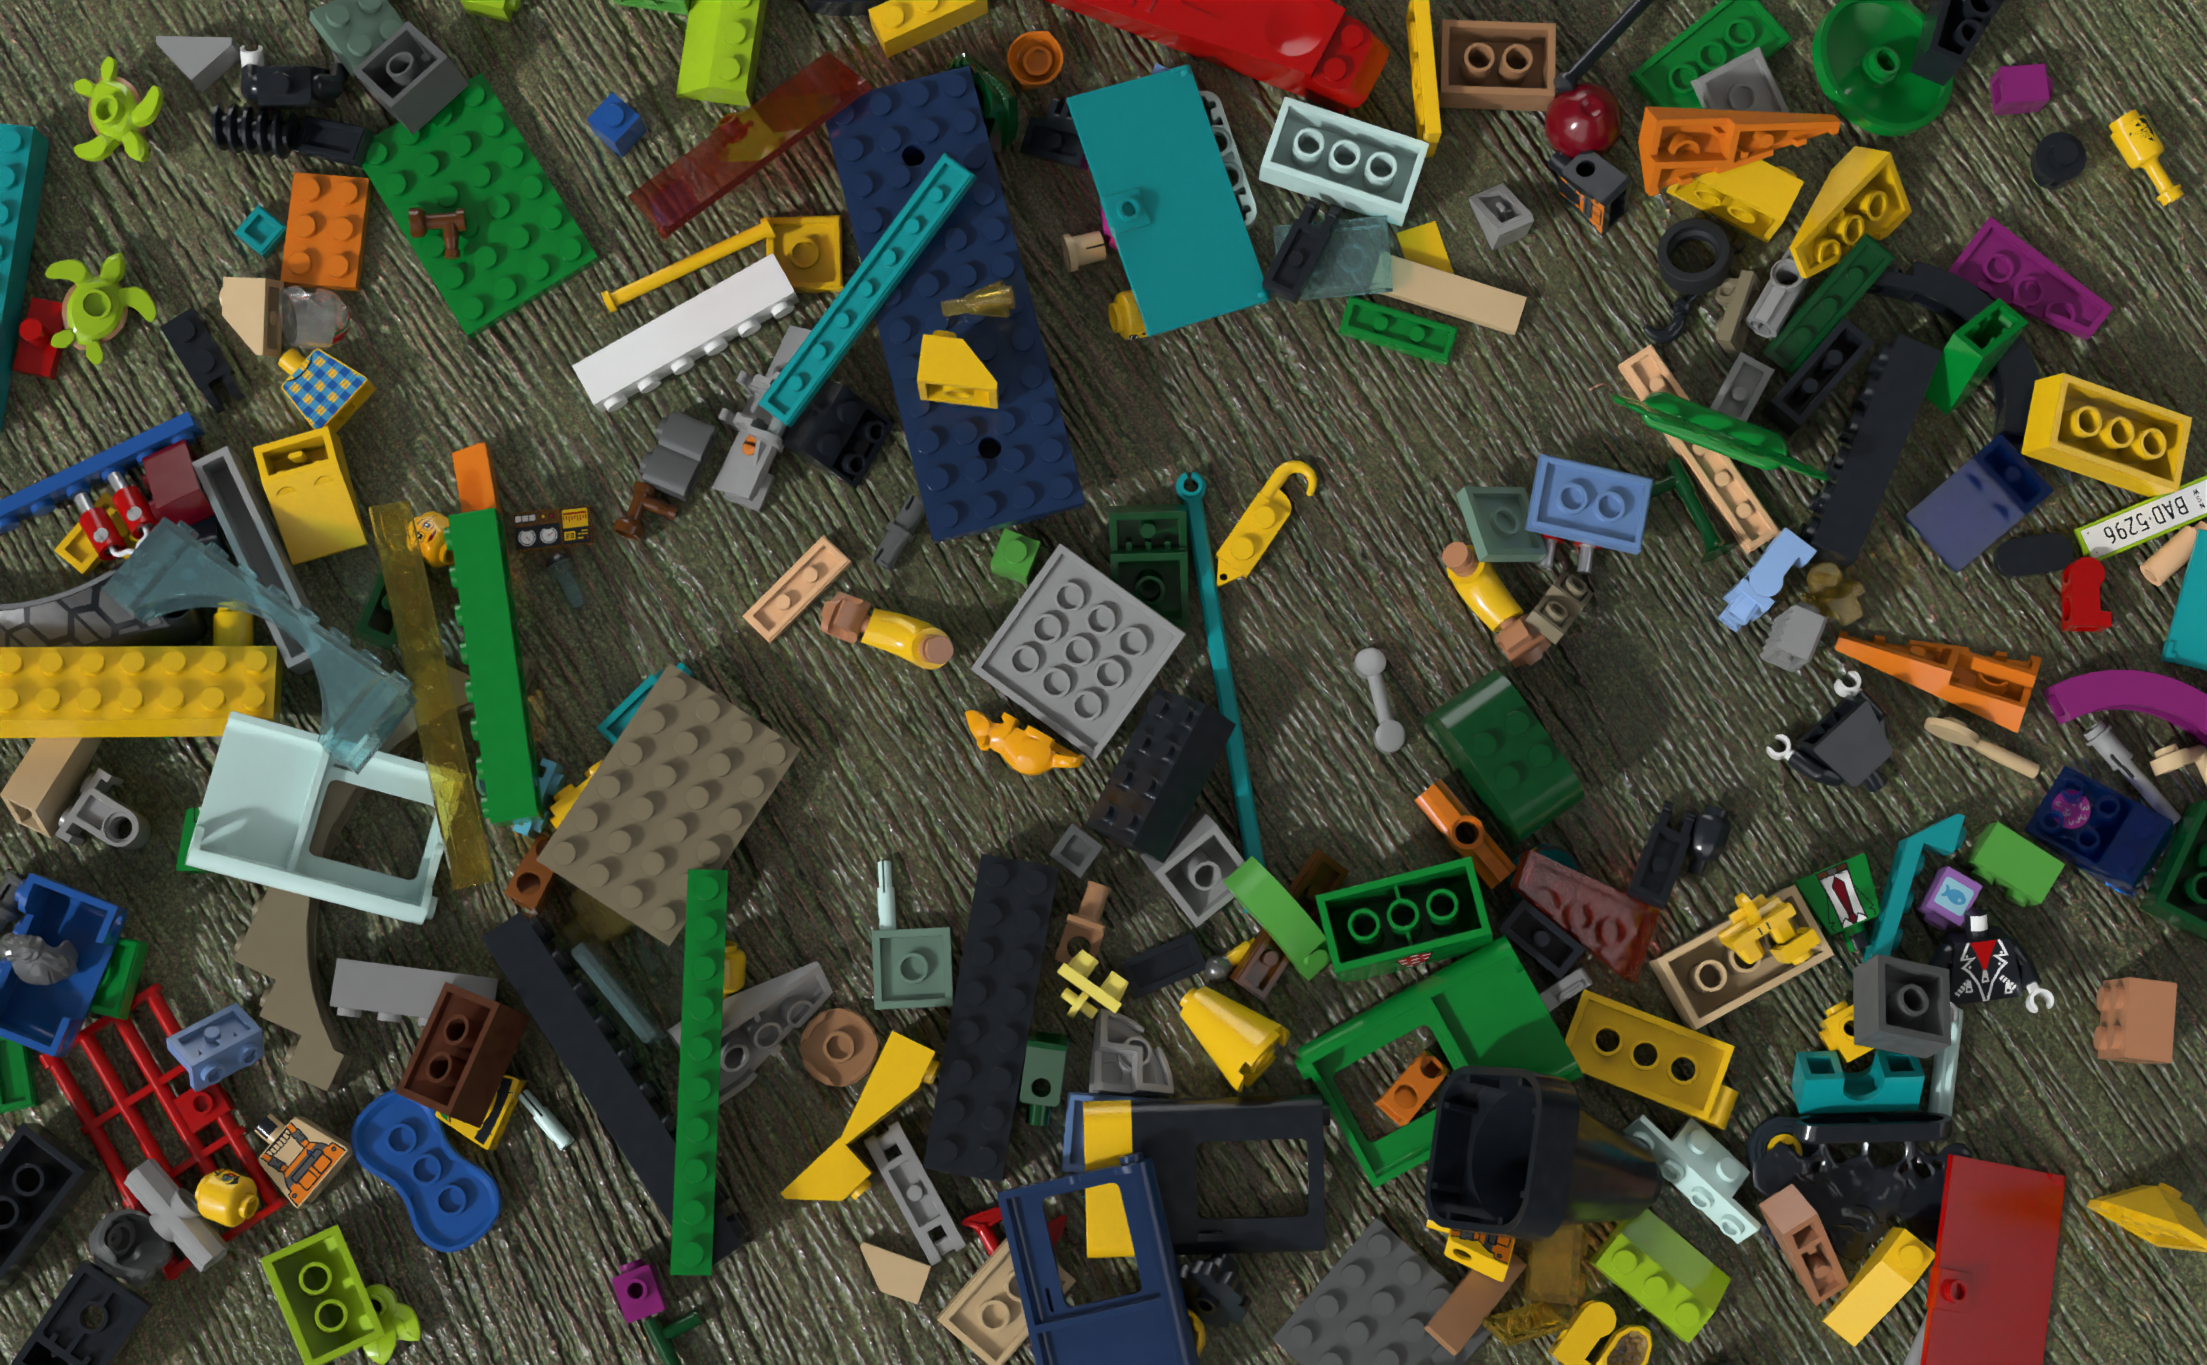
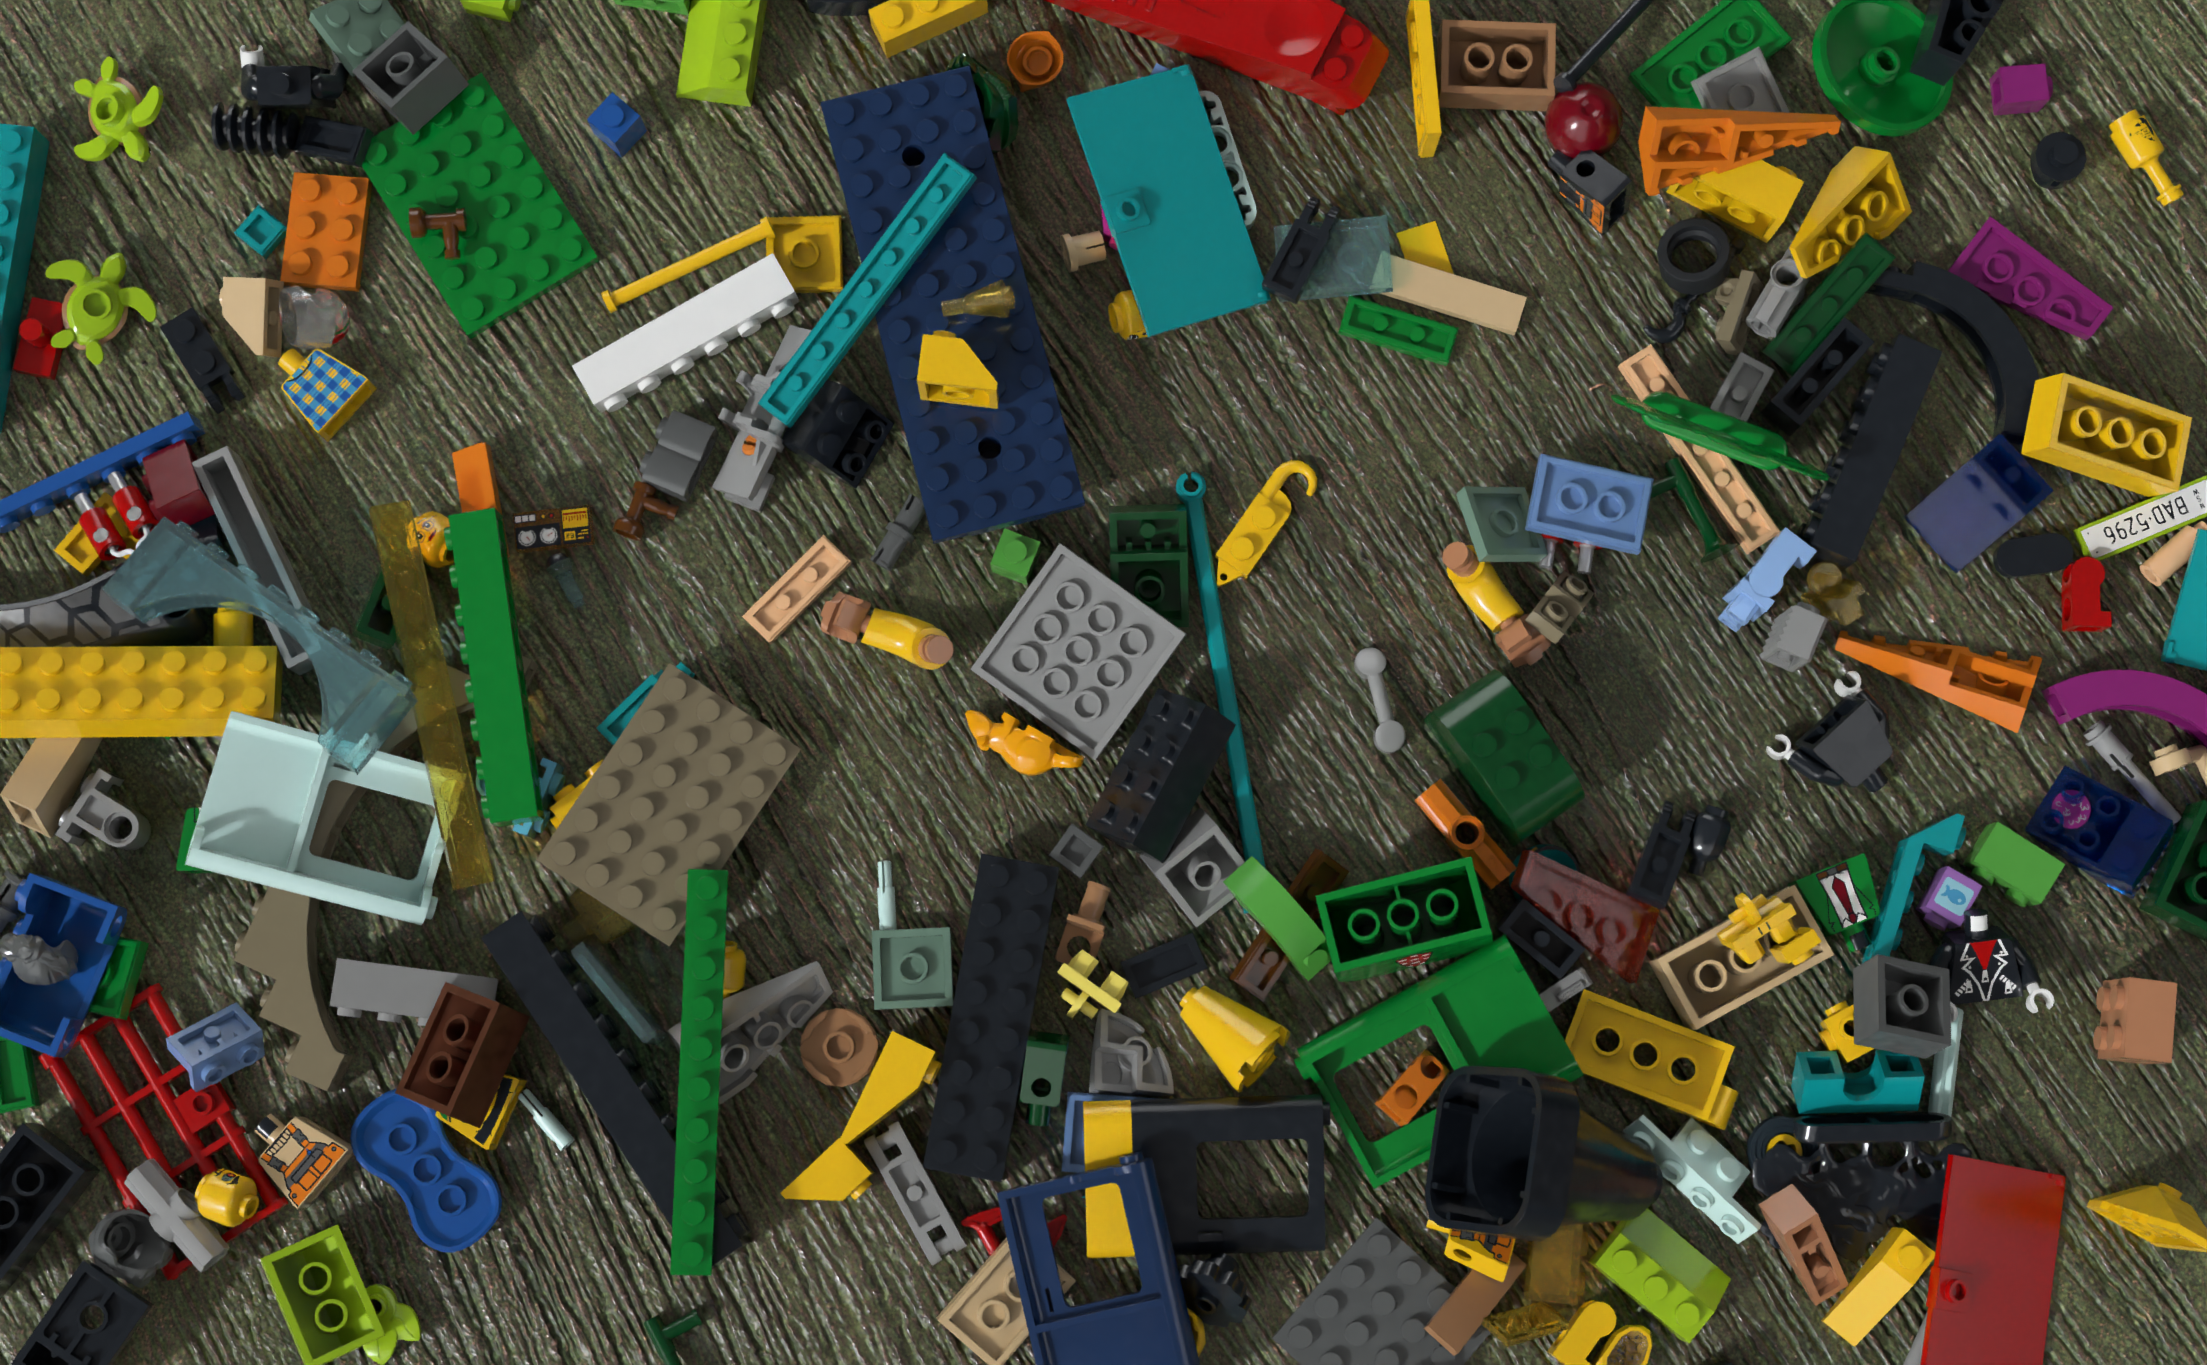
(201, 57): light grey slope -> none
(311, 494): yellow slope -> none
(532, 880): dark orange leg -> none
(640, 1290): magenta brick -> none
(747, 143): clear red door -> none
(896, 1273): tan tile -> none
(1055, 137): black hinge -> none
(1220, 966): flat silver piece -> none
(1343, 161): light aqua brick -> none
(1501, 216): light grey slope -> none
(1956, 732): tan piece -> none
(1973, 354): green slope -> none

